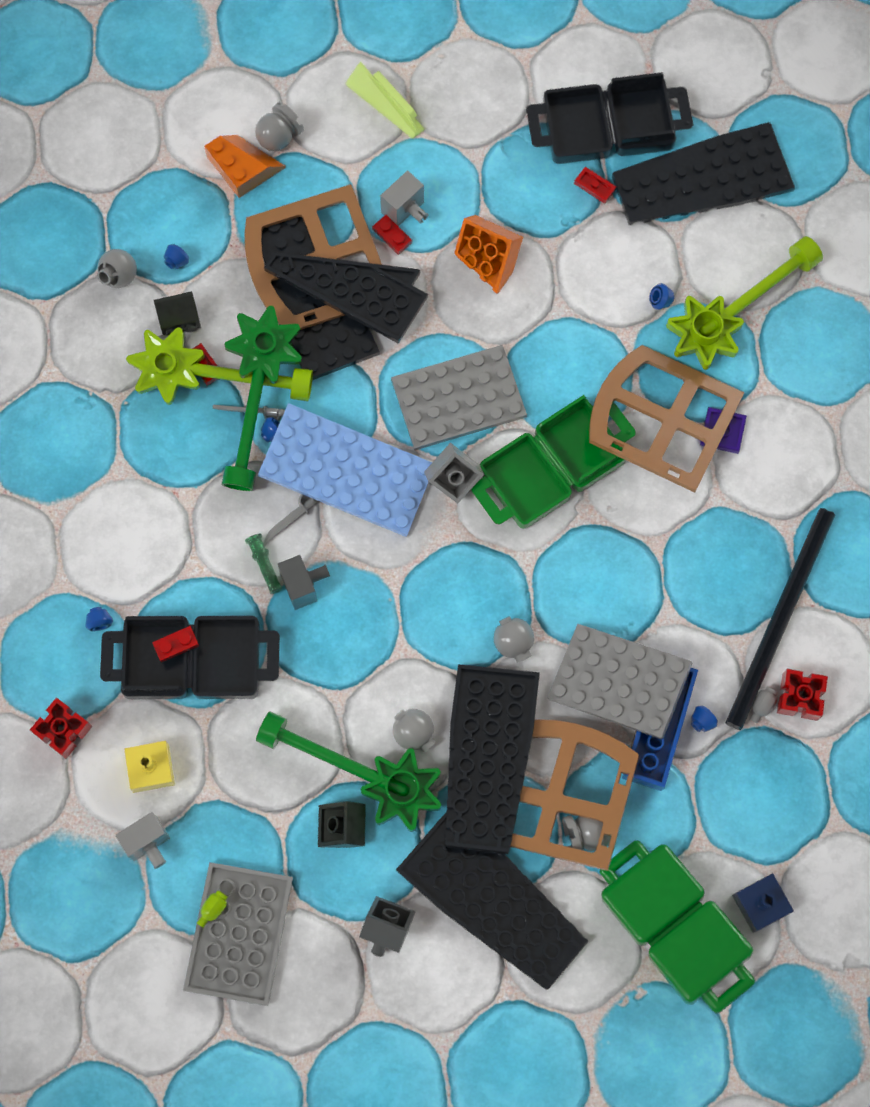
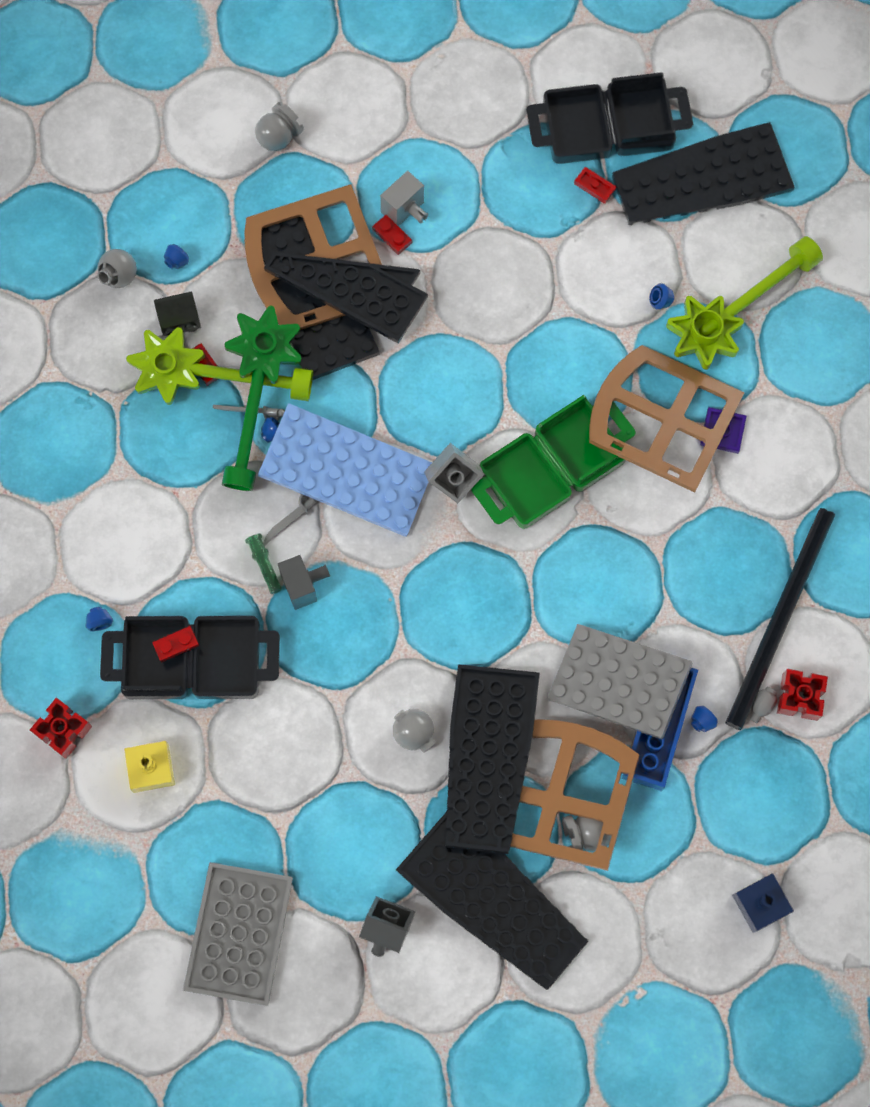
(144, 838): light grey brick -> none
(212, 907): lime plant -> none
(241, 163): orange wedge -> none
(341, 825): pearl dark grey slope -> none
(385, 99): yellowish green wedge -> none
(397, 788): green piece -> none
(458, 397): light grey plate -> none
(488, 250): orange wedge -> none
(514, 638): light grey brick -> none
(689, 941): green piece -> none

